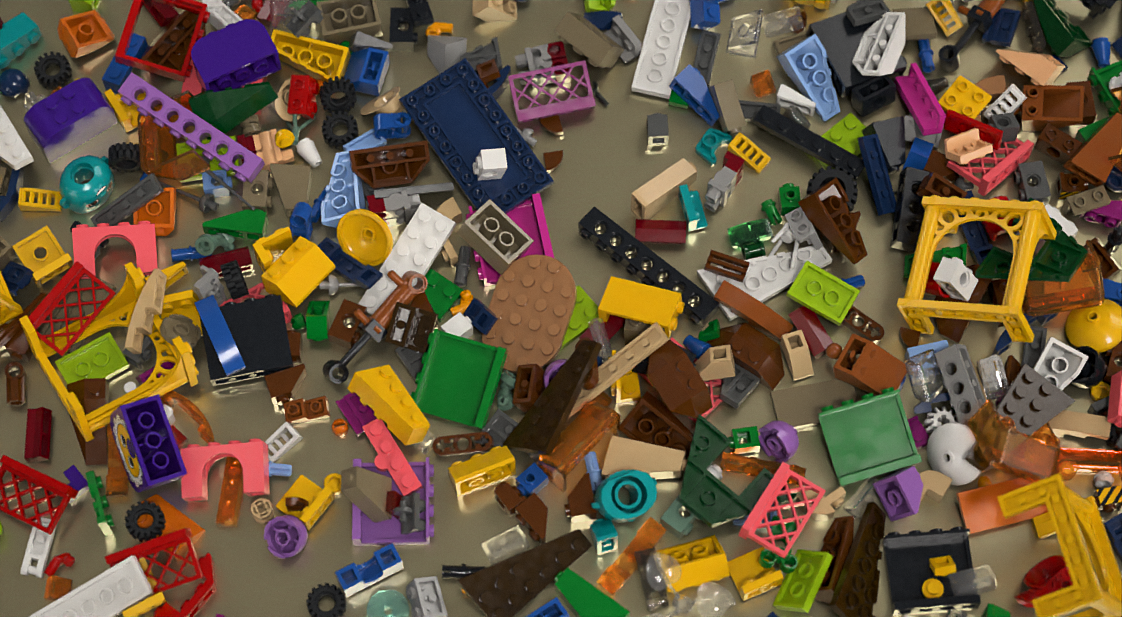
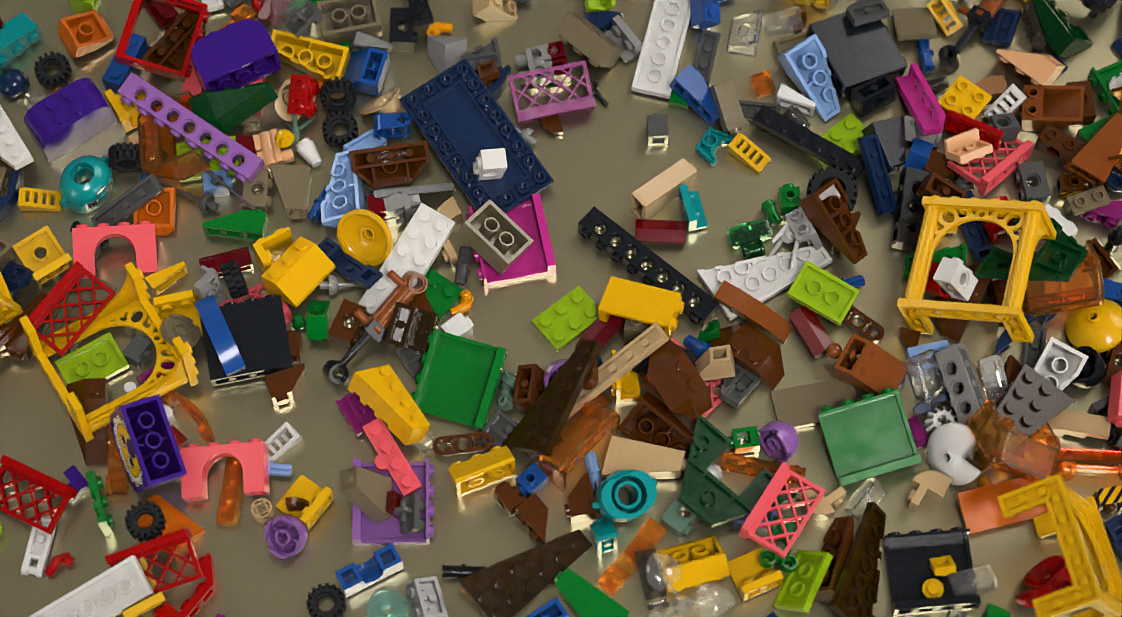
(15, 385): reddish brown piece -> none
(38, 434): dark red piece -> none
(57, 587): clear orange slope -> none
(148, 305): tan slope -> none
(185, 254): blue axle -> none
(207, 243): sand green arm -> none
(222, 16): white slope -> none
(301, 221): blue piece -> none
(305, 411): dark orange slope -> none
(333, 482): yellow tile -> none
(340, 430): orange hinge -> none
(480, 316): dark blue slope -> none
(505, 545): clear slope -> none
(532, 310): medium nougat plate -> none
(552, 160): reddish brown tile -> none
(600, 335): clear slope -> none
(711, 259): reddish brown tile -> none
(724, 181): light grey hips -> none
(797, 354): tan slope -> none
(881, 45): white wedge -> none
(900, 492): medium lavender slope -> none
(1100, 391): yellow tile -> none
(1101, 50): blue cone -> none
(1103, 479): white plate -> none

